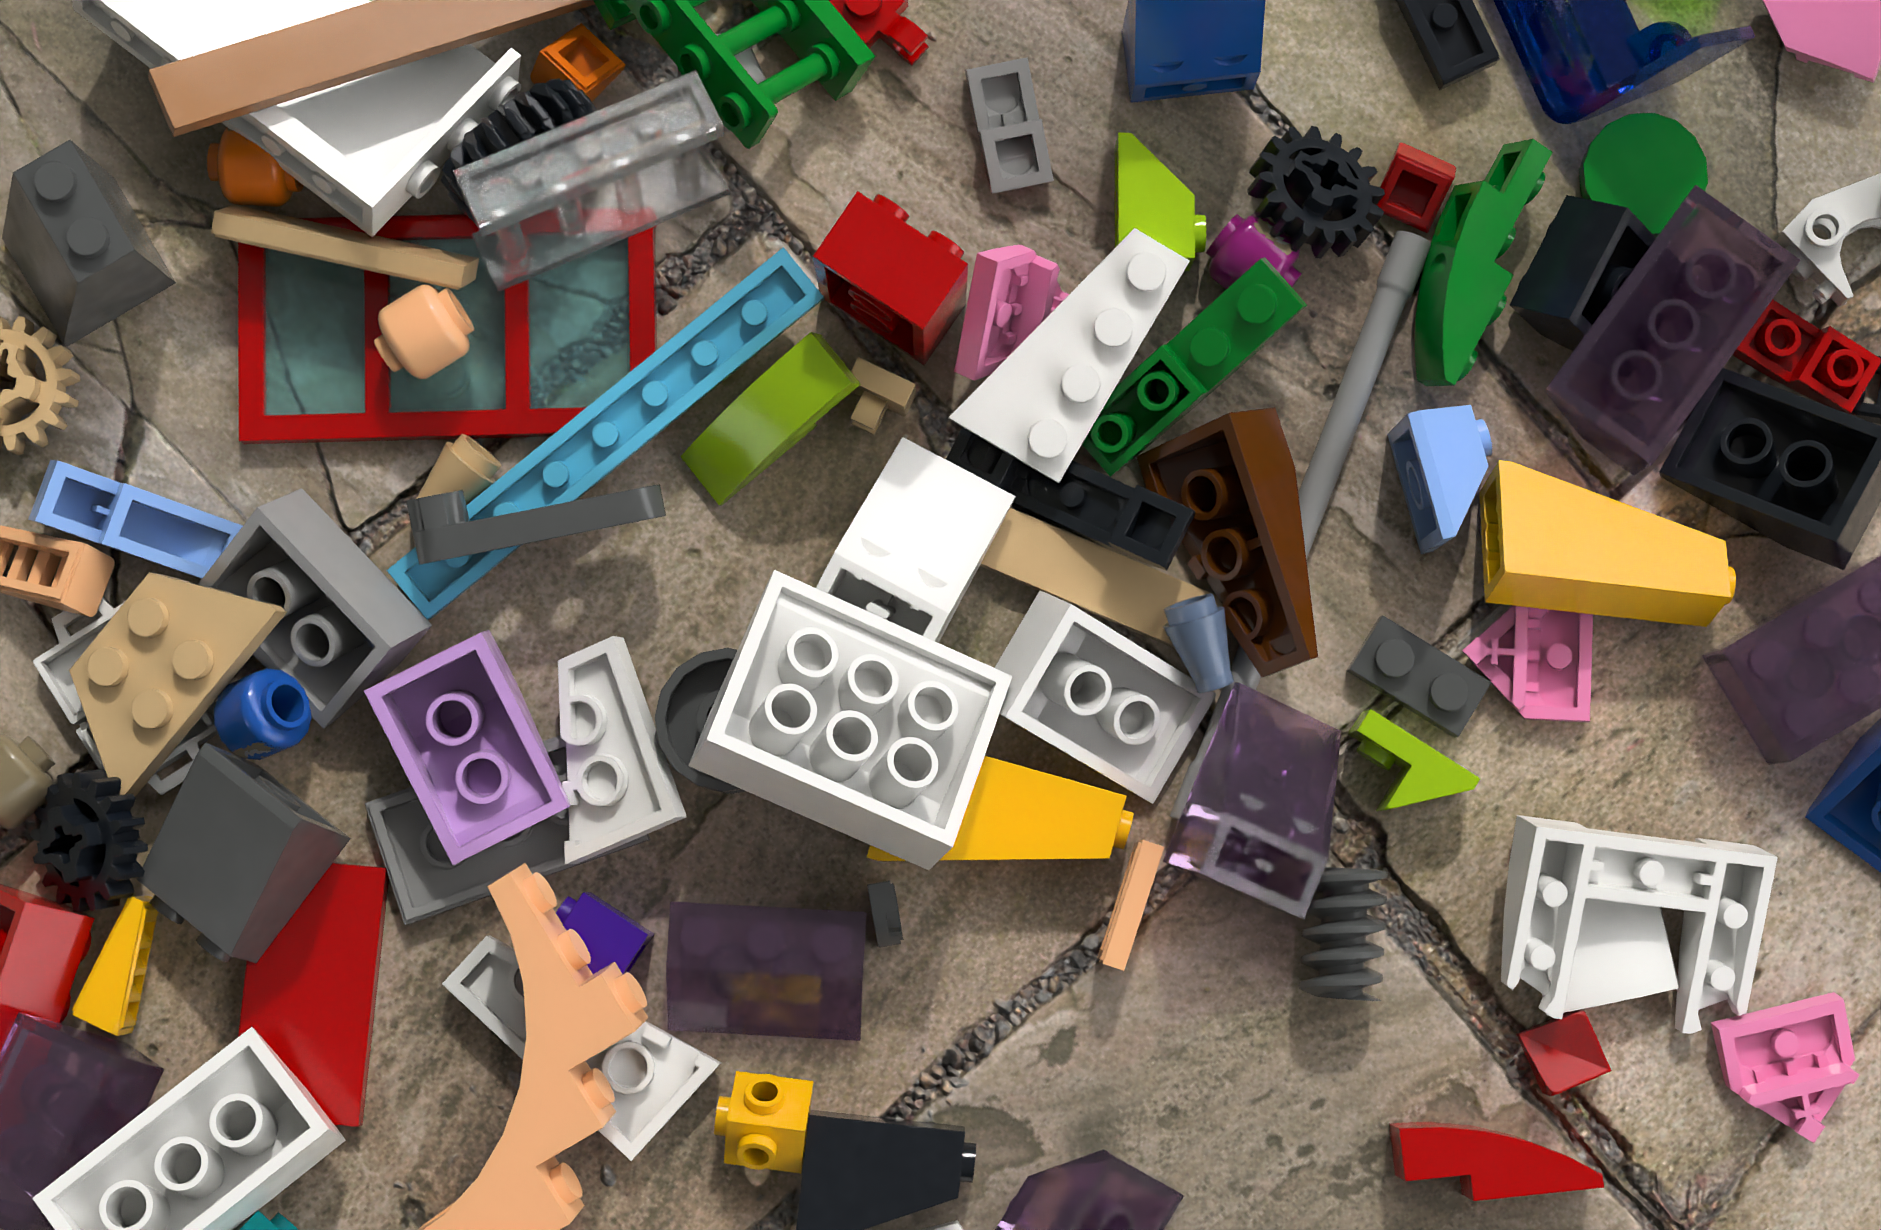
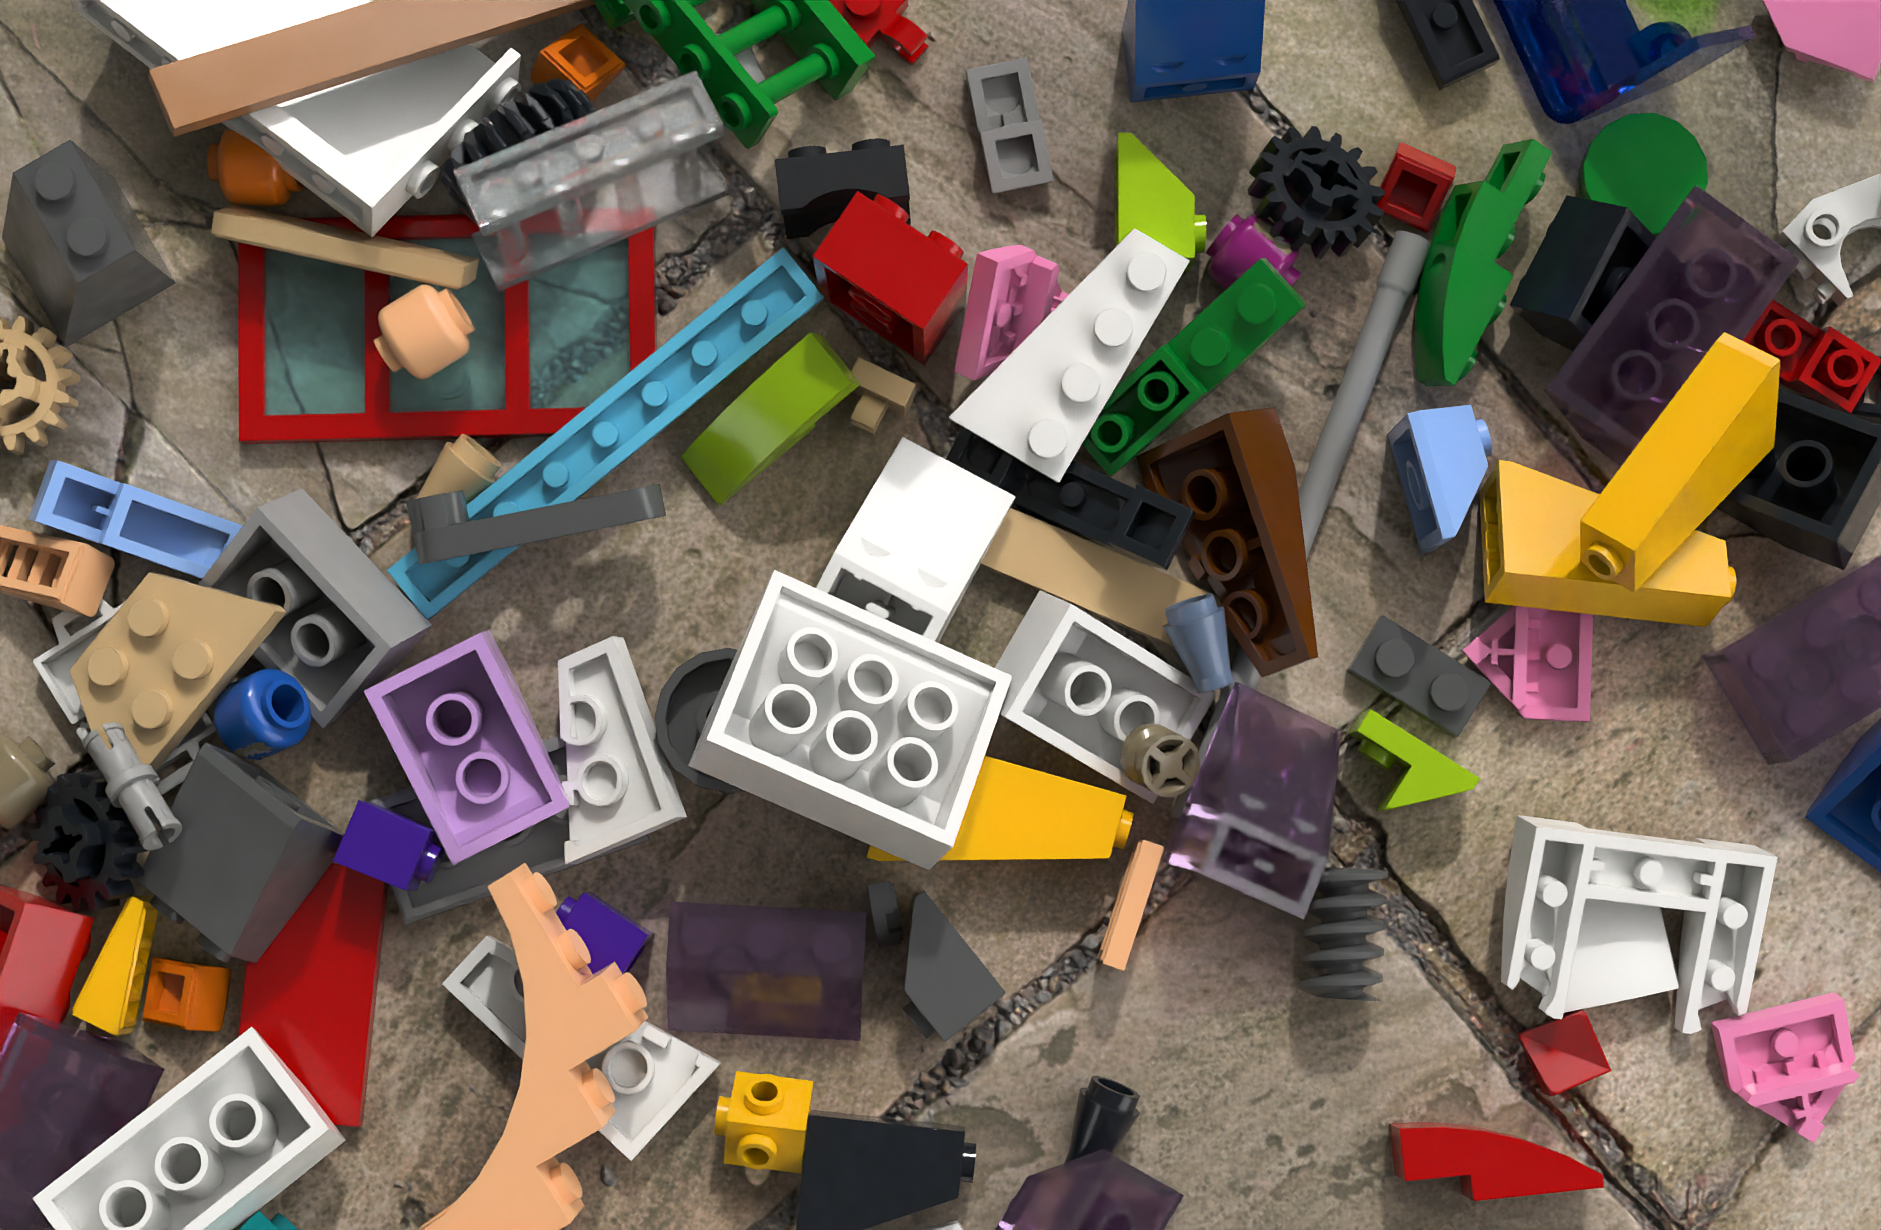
(132, 786): none -> light grey pin
(186, 994): none -> orange slope
(389, 847): none -> dark purple brick
(820, 185): none -> black brick
(944, 975): none -> dark grey slope
(1102, 1117): none -> black cone
(1175, 759): none -> dark tan wheel
(1684, 463): none -> yellow slope

